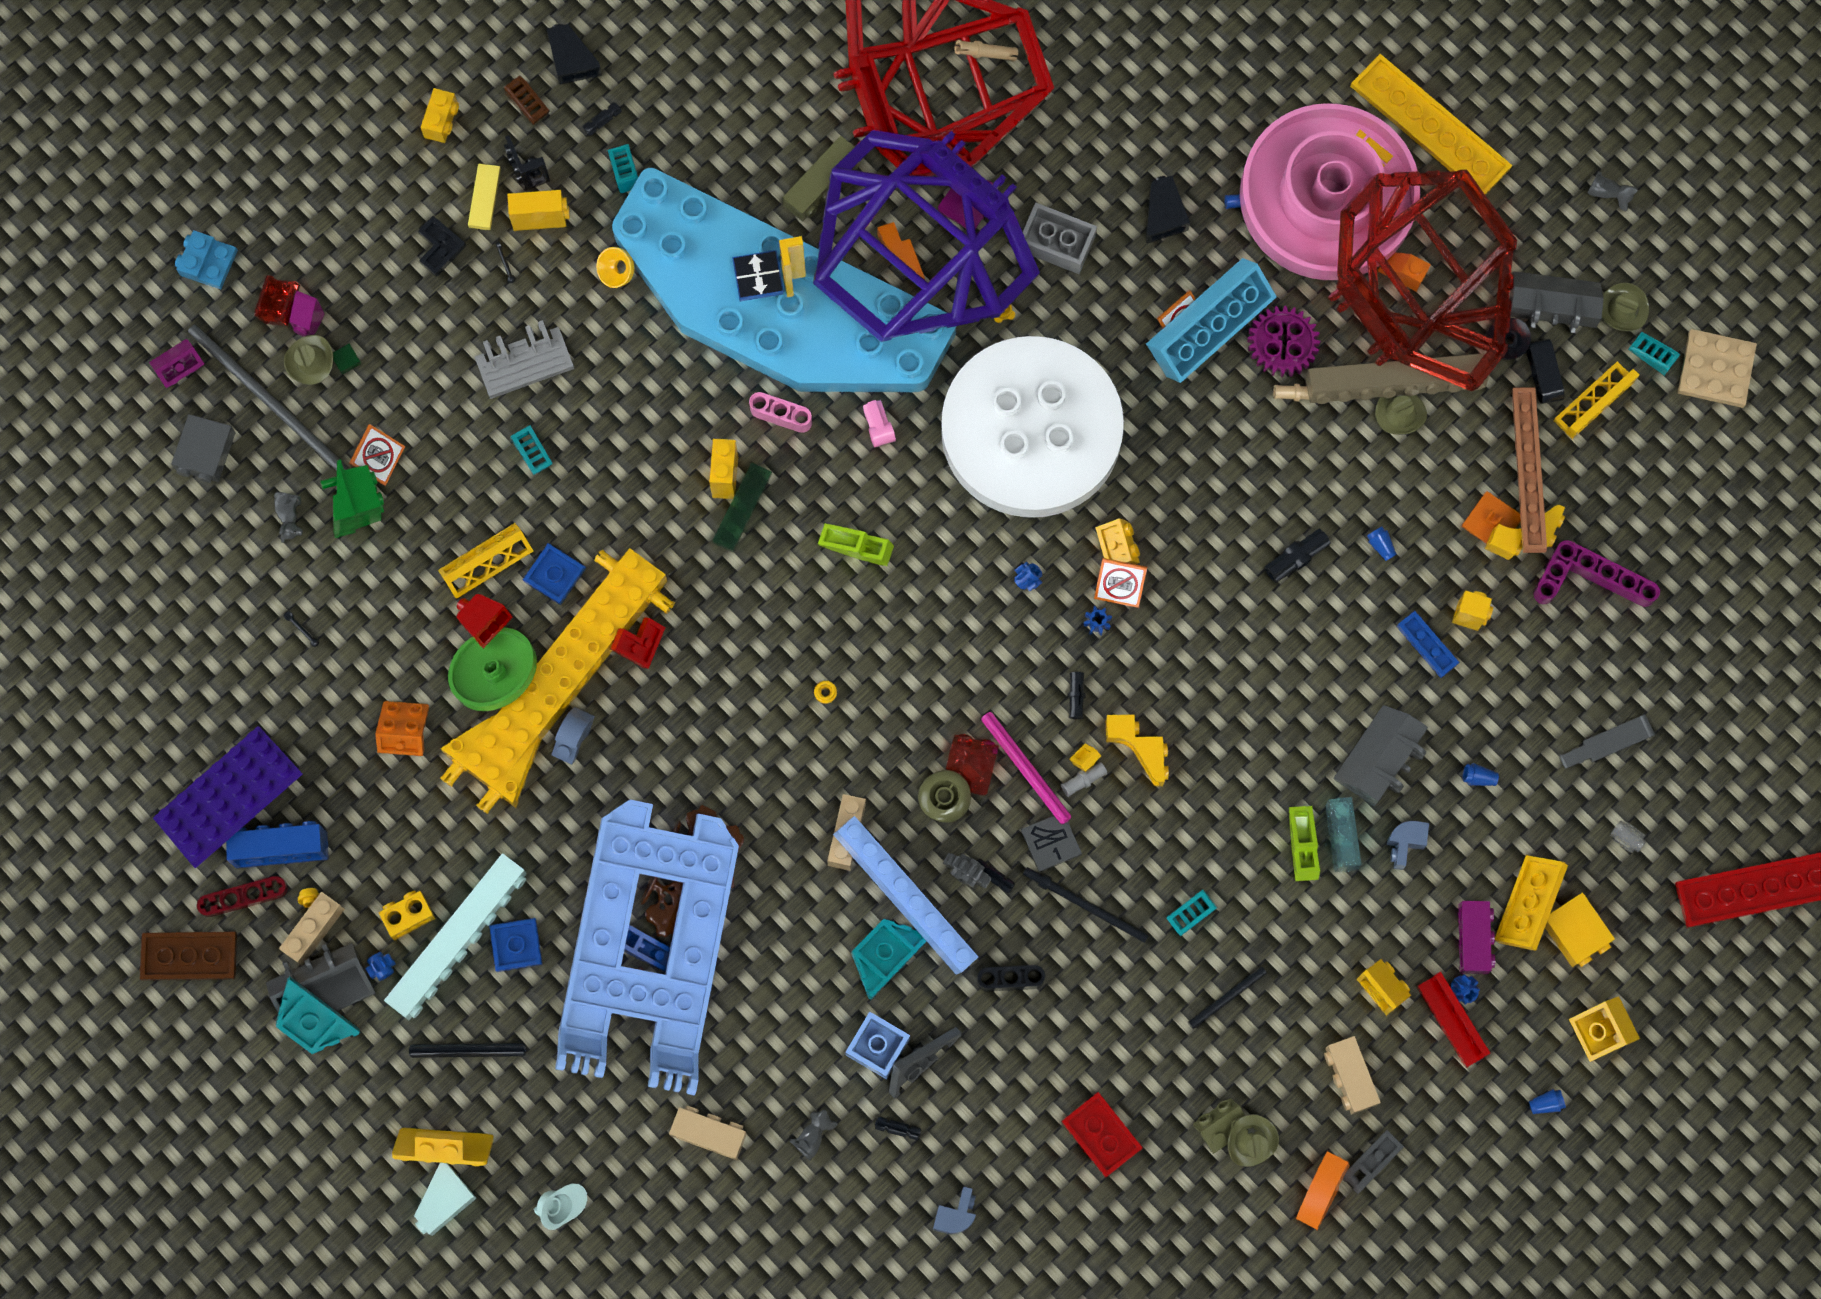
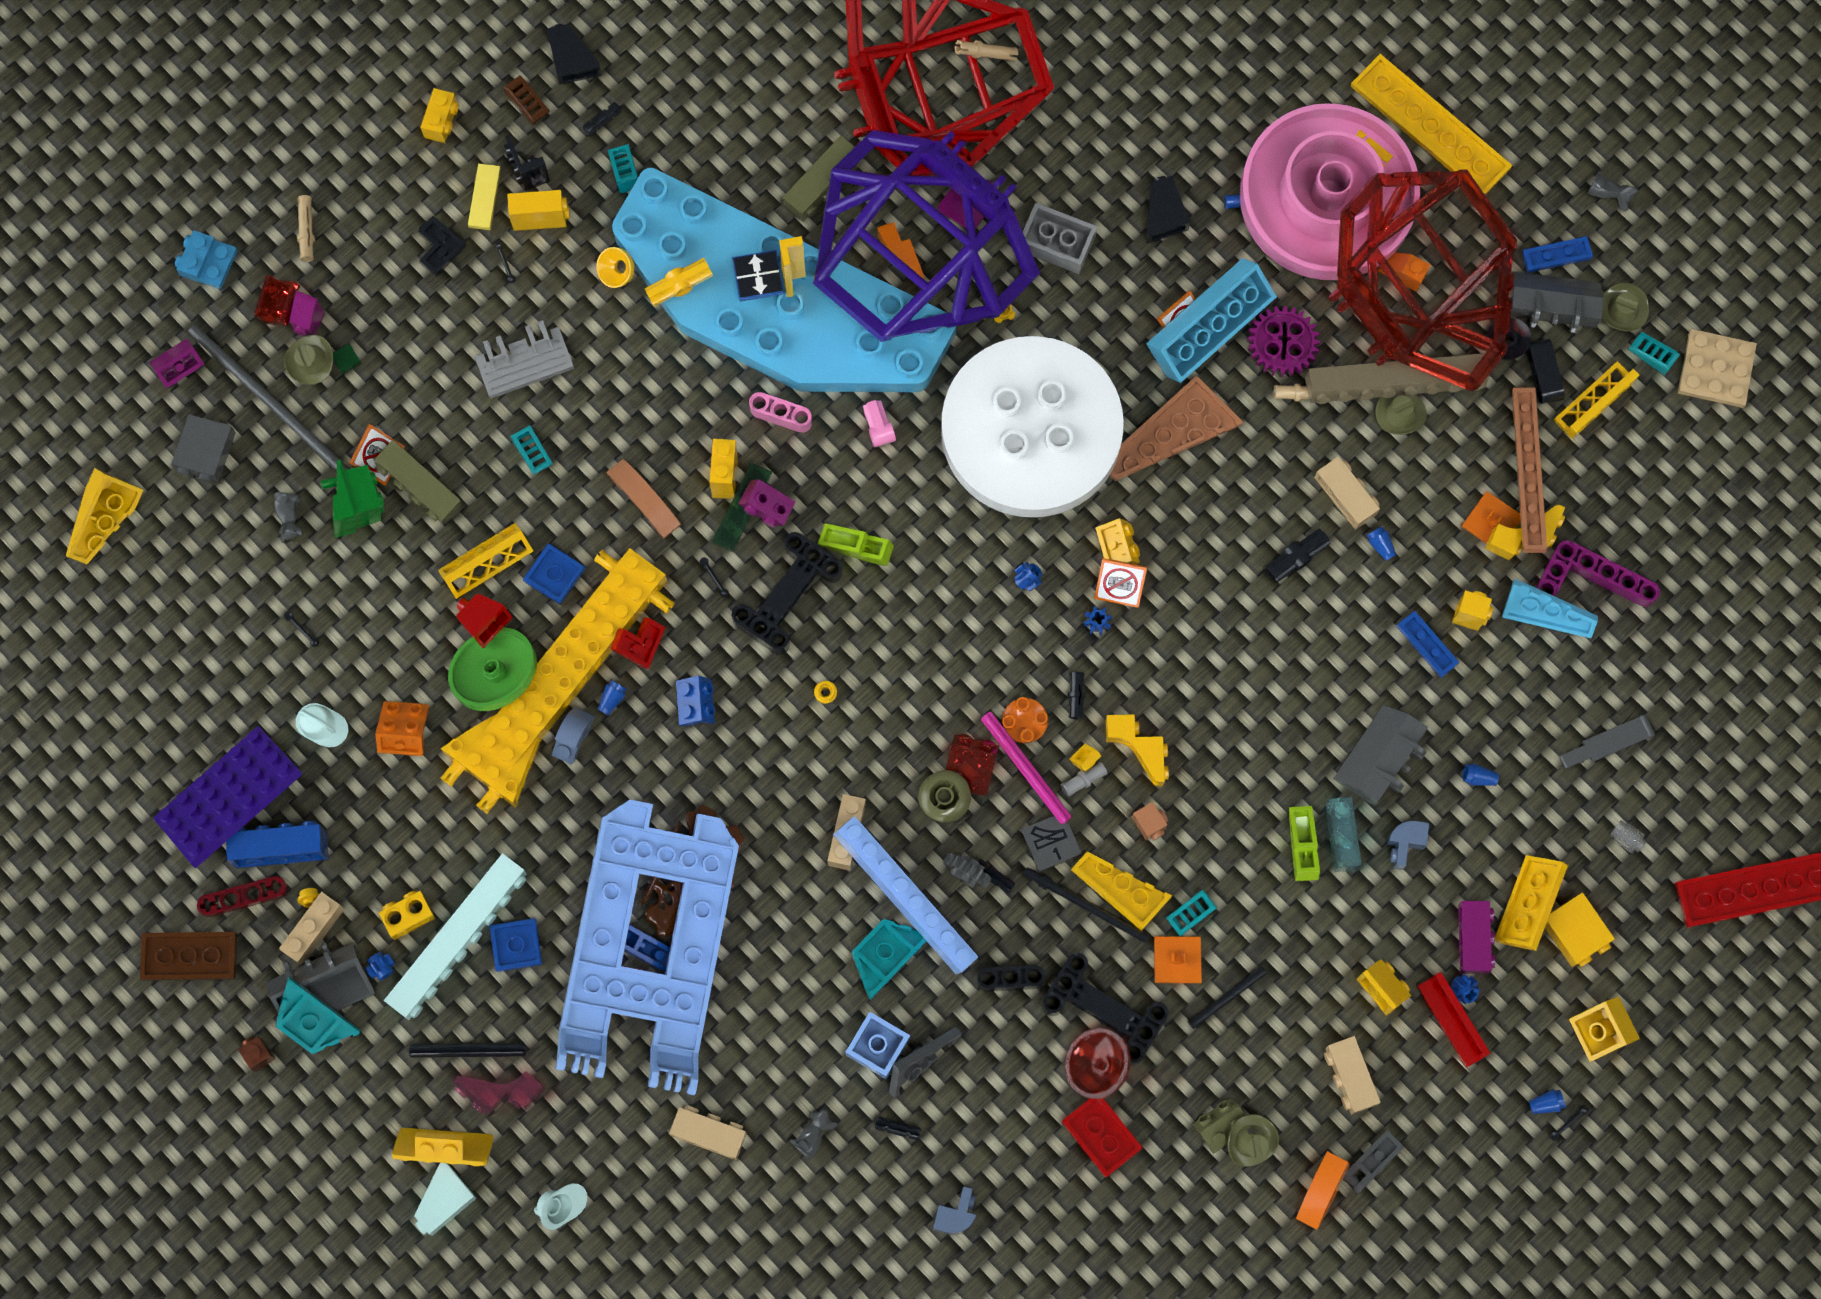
(102, 509): none -> yellow wedge
(255, 1053): none -> copper brick
(305, 235): none -> tan pin
(321, 725): none -> light aqua piece
(417, 482): none -> olive brick
(489, 1095): none -> clear pink arch
(611, 697): none -> blue cone
(644, 498): none -> nougat slope
(678, 282): none -> yellow piece
(695, 701): none -> blue bracket
(704, 562): none -> black hinge
(766, 503): none -> magenta brick
(787, 593): none -> black beam
(1025, 720): none -> orange dish
(1086, 1061): none -> clear red dish
(1104, 1007): none -> black beam
(1128, 895): none -> yellow wing
(1150, 821): none -> nougat brick
(1177, 959): none -> orange piece
(1180, 424): none -> nougat wing
(1347, 492): none -> tan brick
(1545, 610): none -> medium azure wing
(1554, 1136): none -> black hinge
(1557, 254): none -> blue plate

